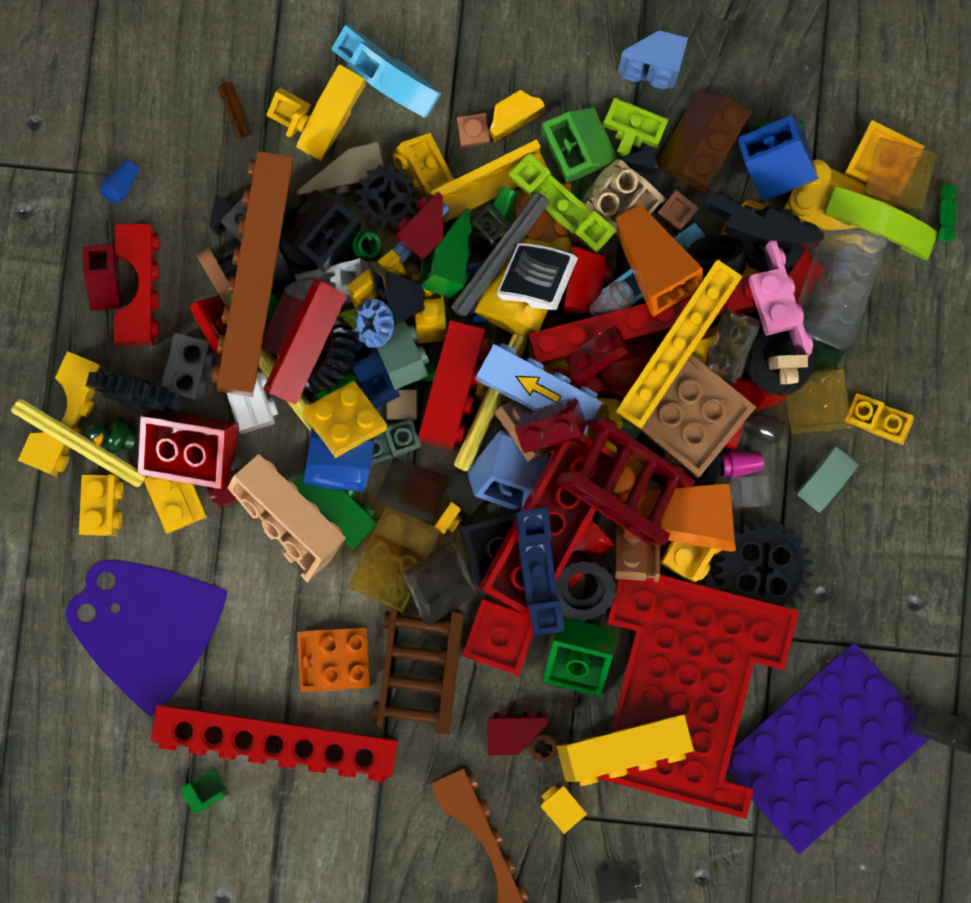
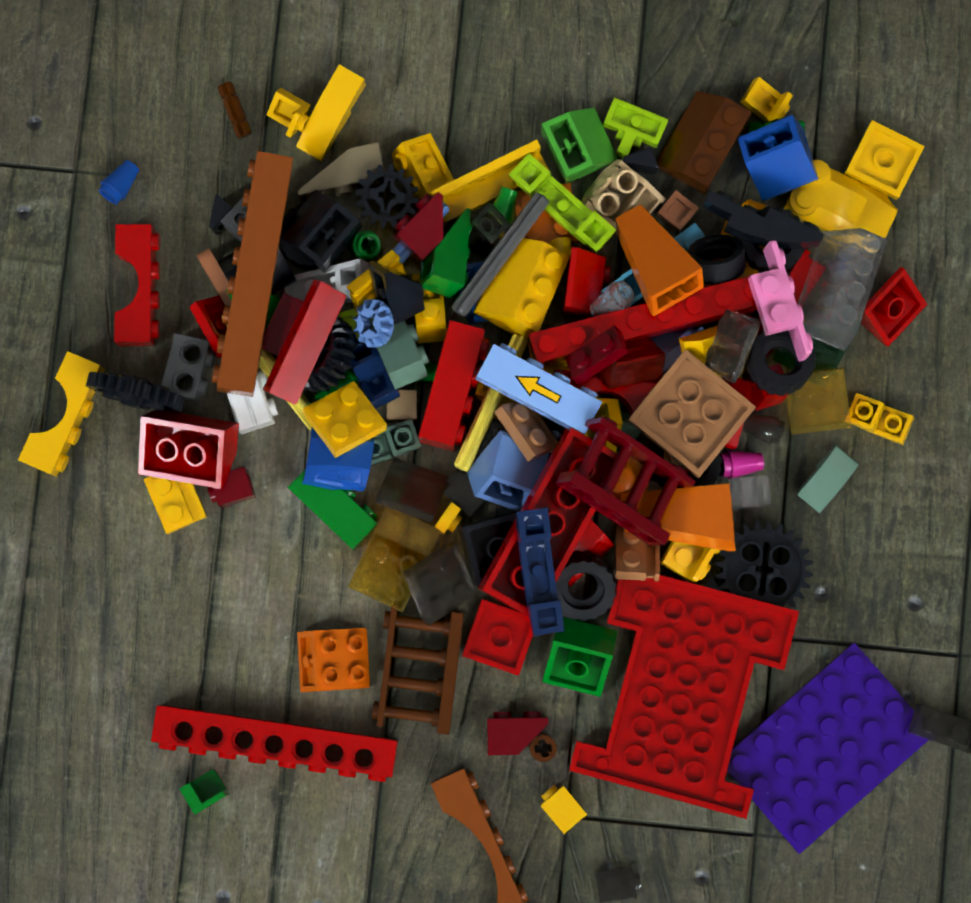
(77, 442): light yellow axle -> none
(100, 505): yellow bracket -> none
(102, 277): dark red slope -> none
(114, 433): dark green animal -> none
(154, 636): dark purple piece -> none
(287, 516): light nougat wedge -> none
(385, 73): medium azure slope -> none
(473, 130): nougat plate -> none
(514, 113): yellow slope -> none
(537, 276): slope -> none
(550, 426): dark red brick -> none
(625, 749): yellow wedge -> none
(654, 59): medium blue slope -> none
(678, 344): yellow plate -> none
(766, 101): none -> yellow bracket
(788, 366): tan tile -> none
(881, 220): lime slope -> none
(893, 307): none -> red slope
(900, 174): clear yellow plate -> none
(947, 213): green axle -> none

